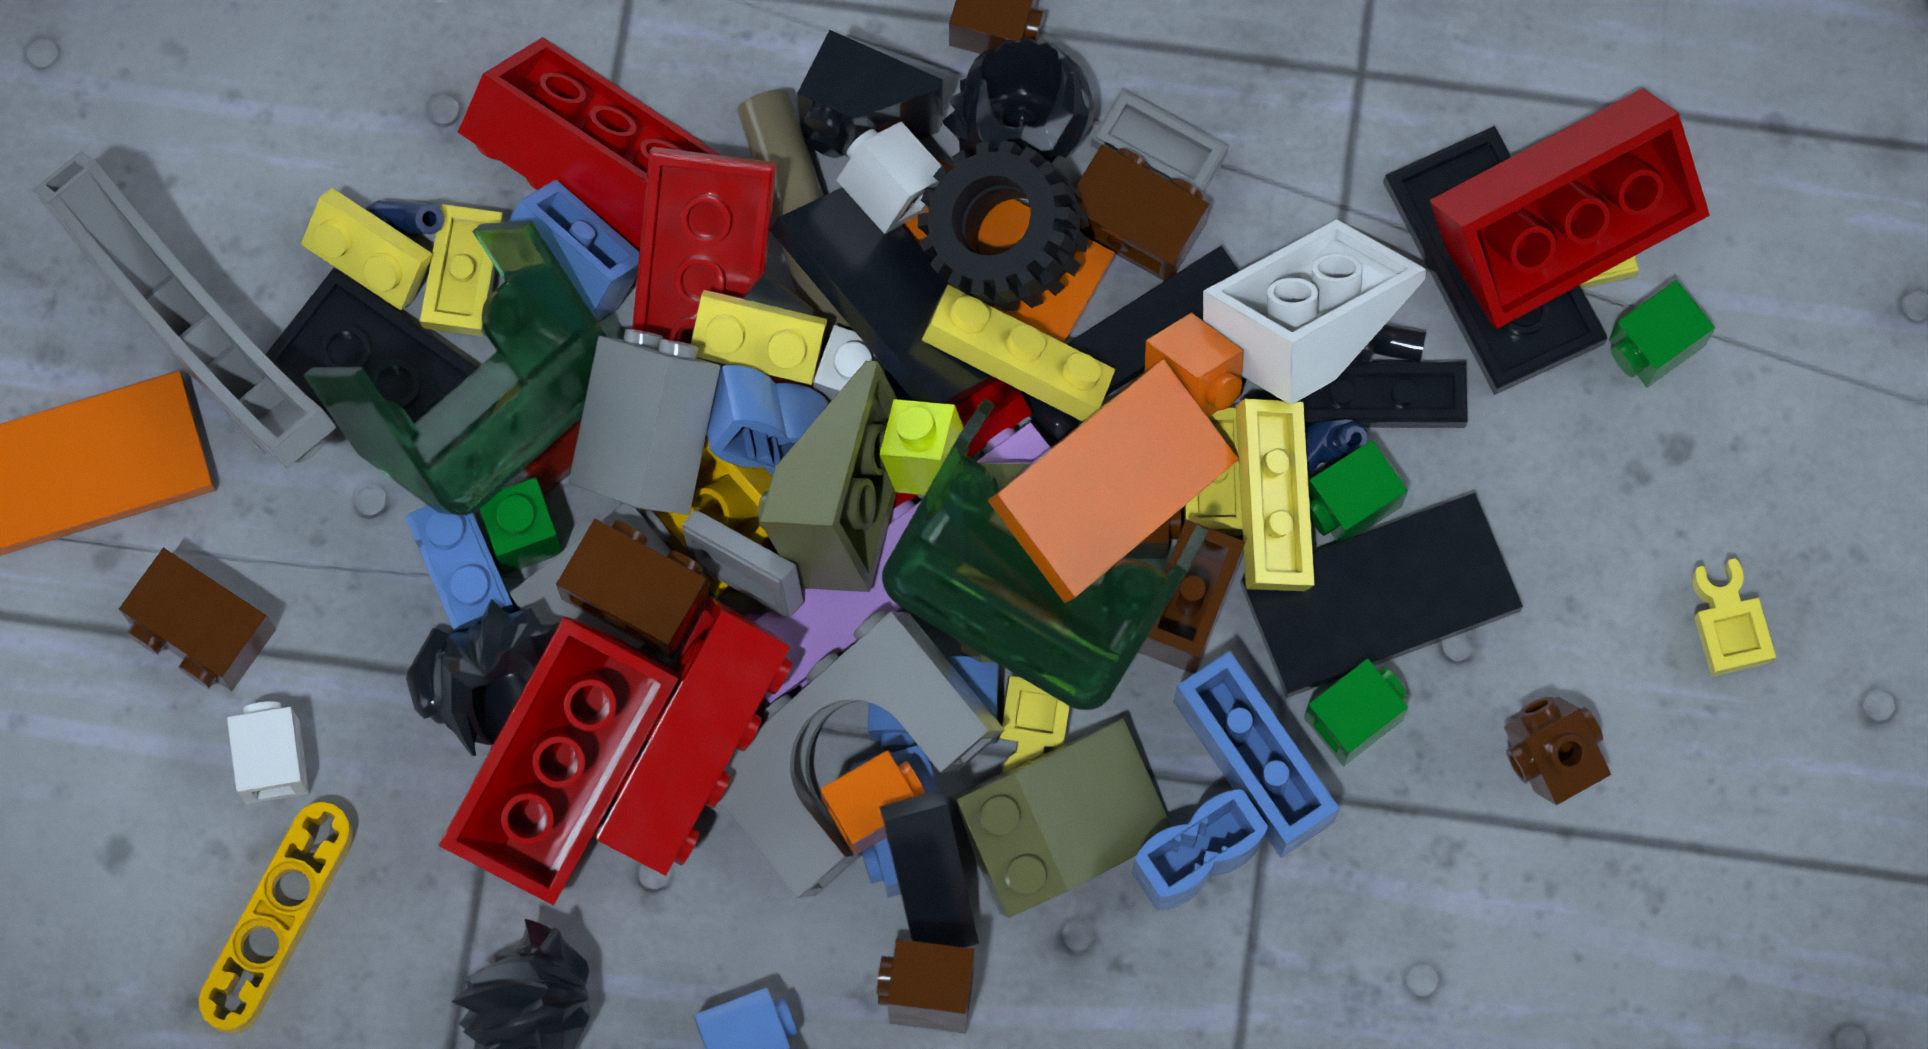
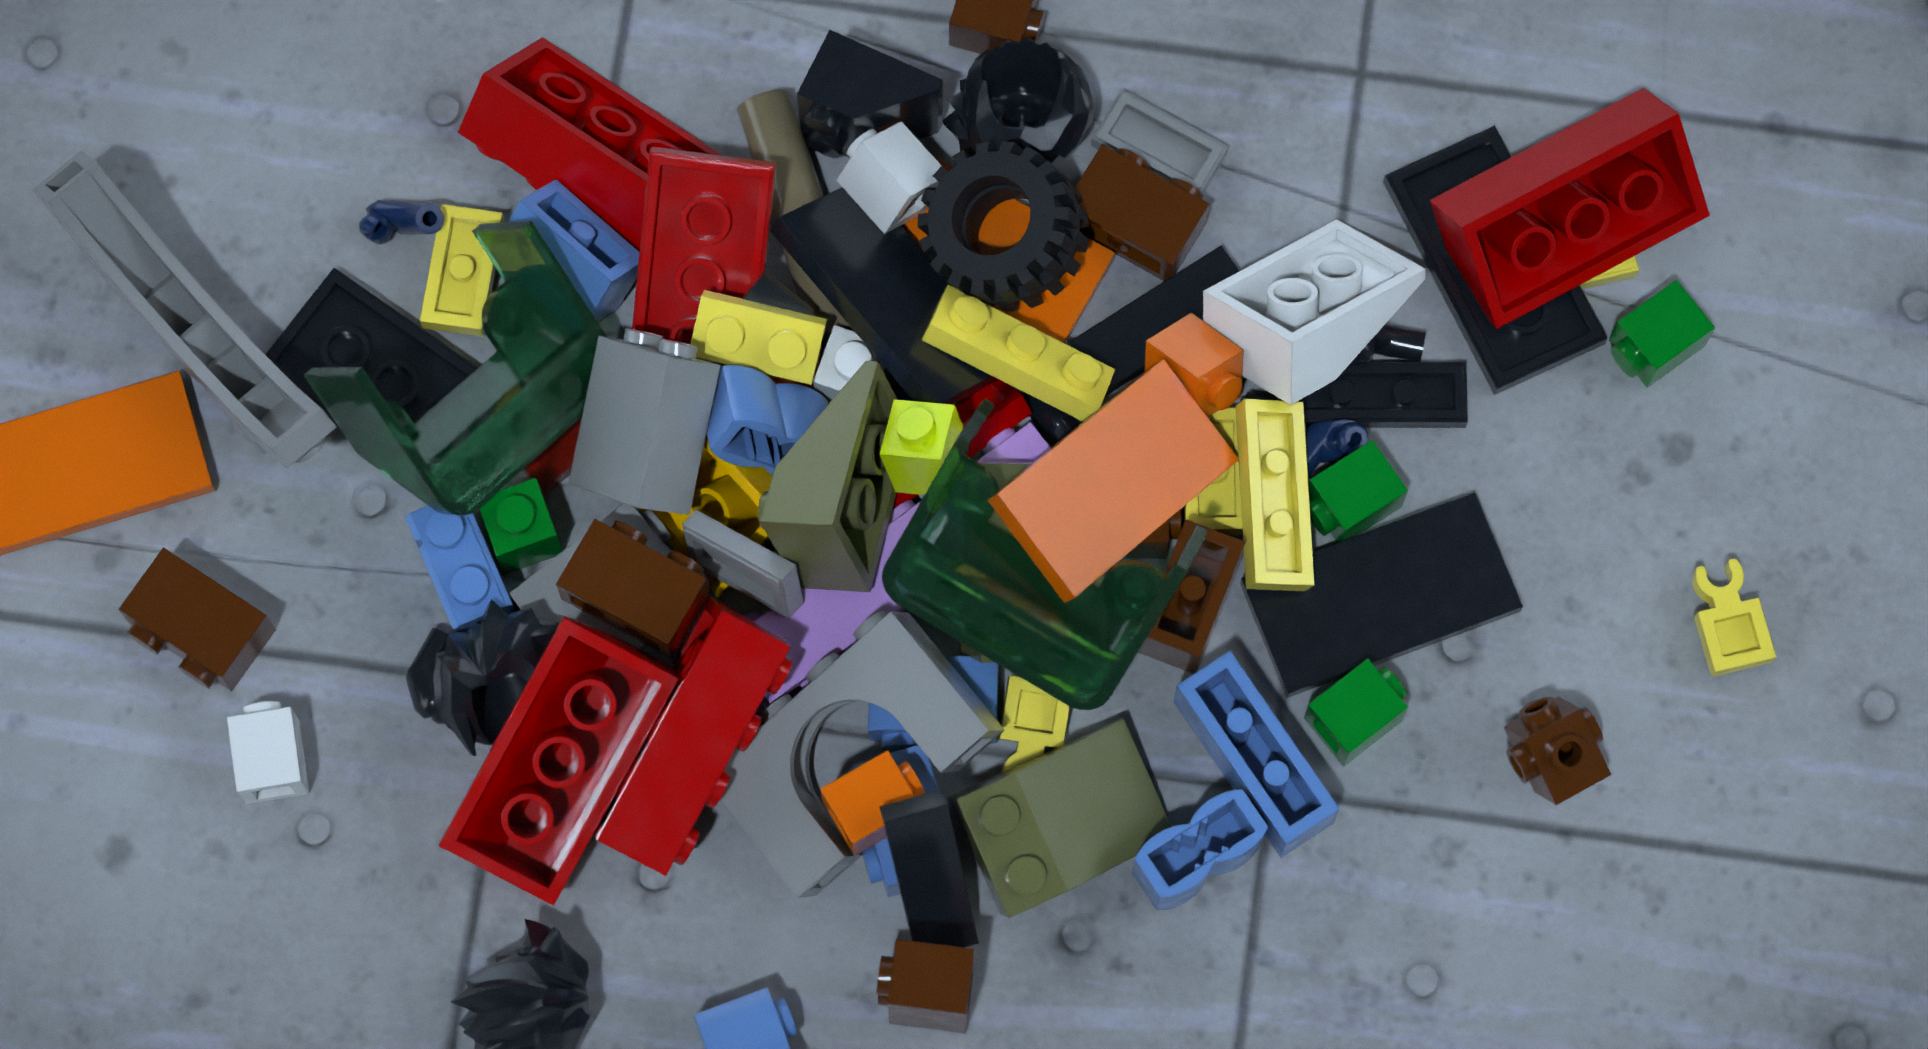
(285, 921): yellow beam -> none
(366, 249): light yellow plate -> none

